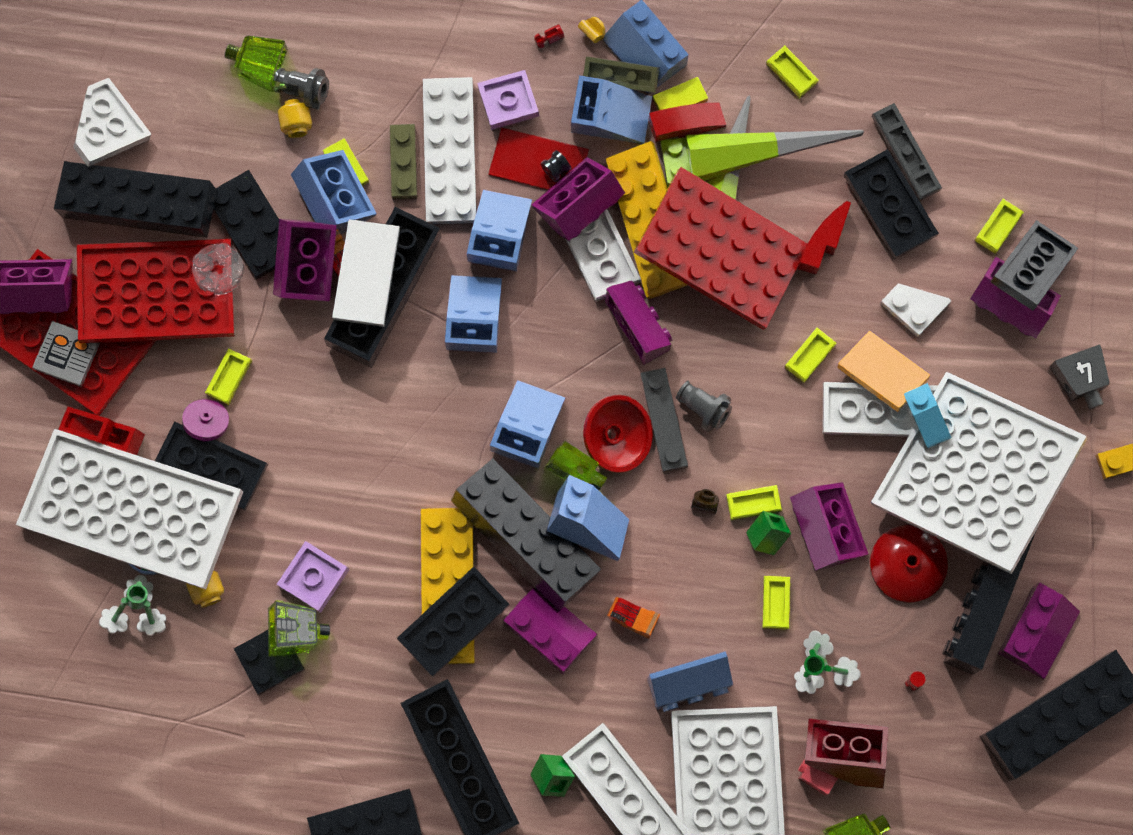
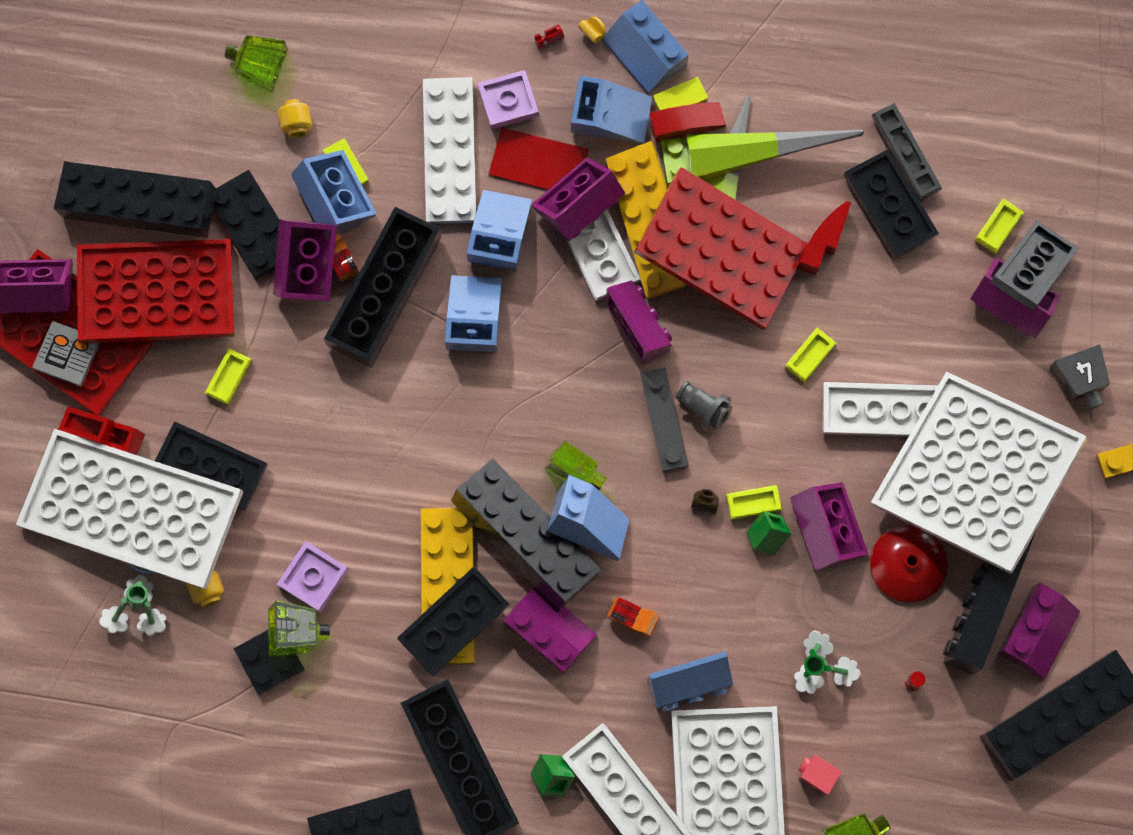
(107, 124): white plate -> none
(205, 420): piece -> none
(212, 281): clear plate -> none
(310, 87): dark grey piece -> none
(366, 273): white tile -> none
(403, 161): olive plate -> none
(527, 424): slope -> none
(555, 166): black wheel -> none
(623, 73): olive plate -> none
(629, 430): red dish -> none
(776, 602): neon yellow tile -> none
(792, 71): neon yellow tile -> none
(848, 751): dark red slope -> none
(882, 370): light orange tile -> none
(914, 307): white wing -> none
(927, 415): medium azure slope -> none

